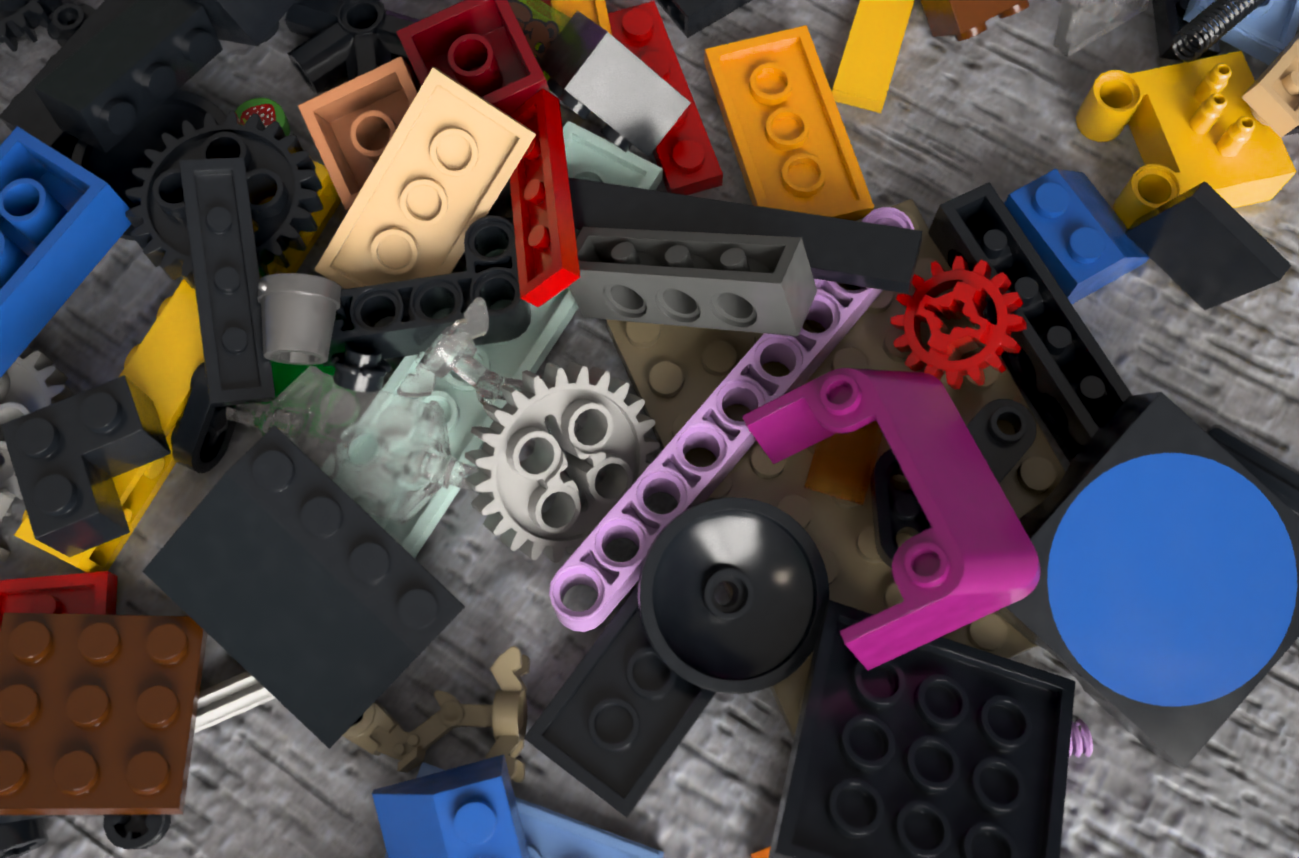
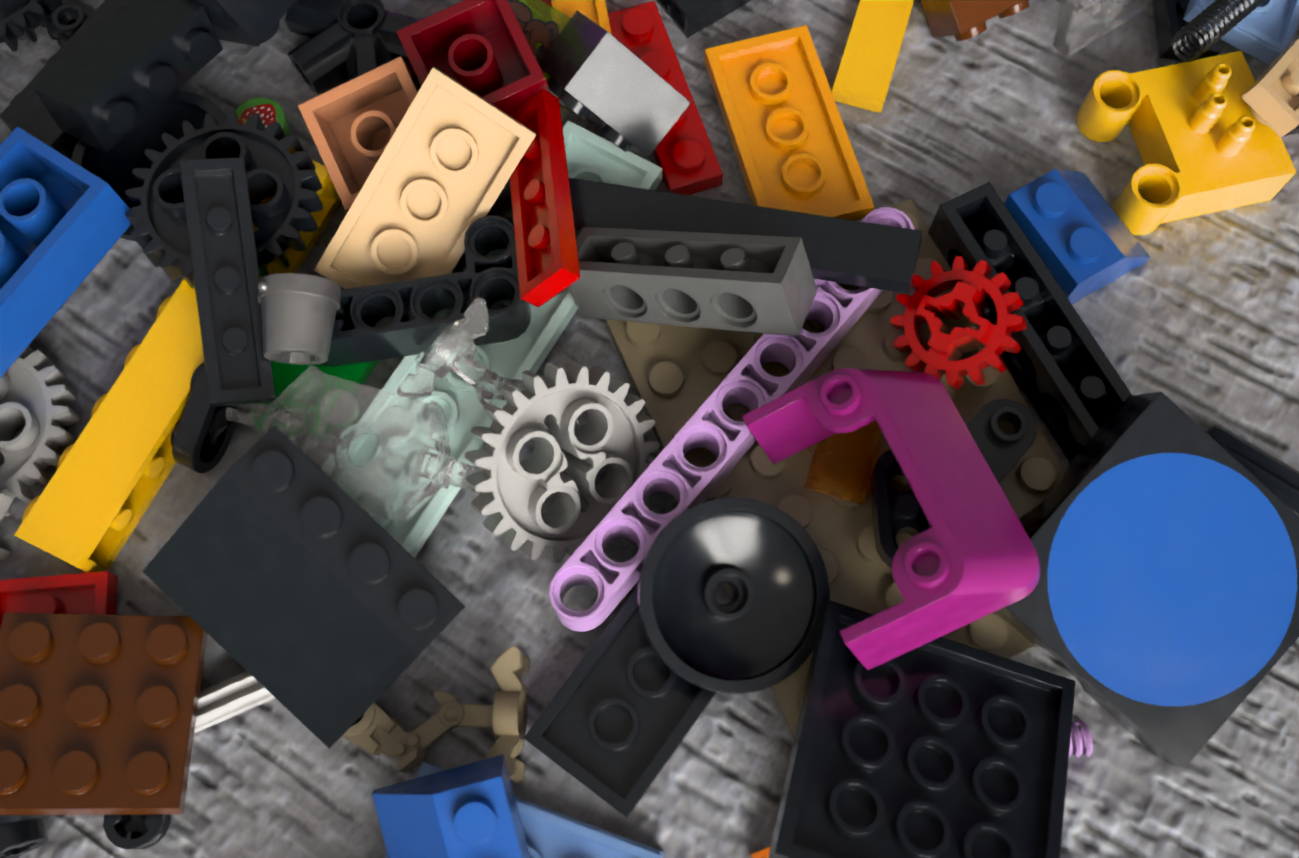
(71, 454): black brick -> none
(360, 368): black plate -> none
(1207, 247): black tile -> none

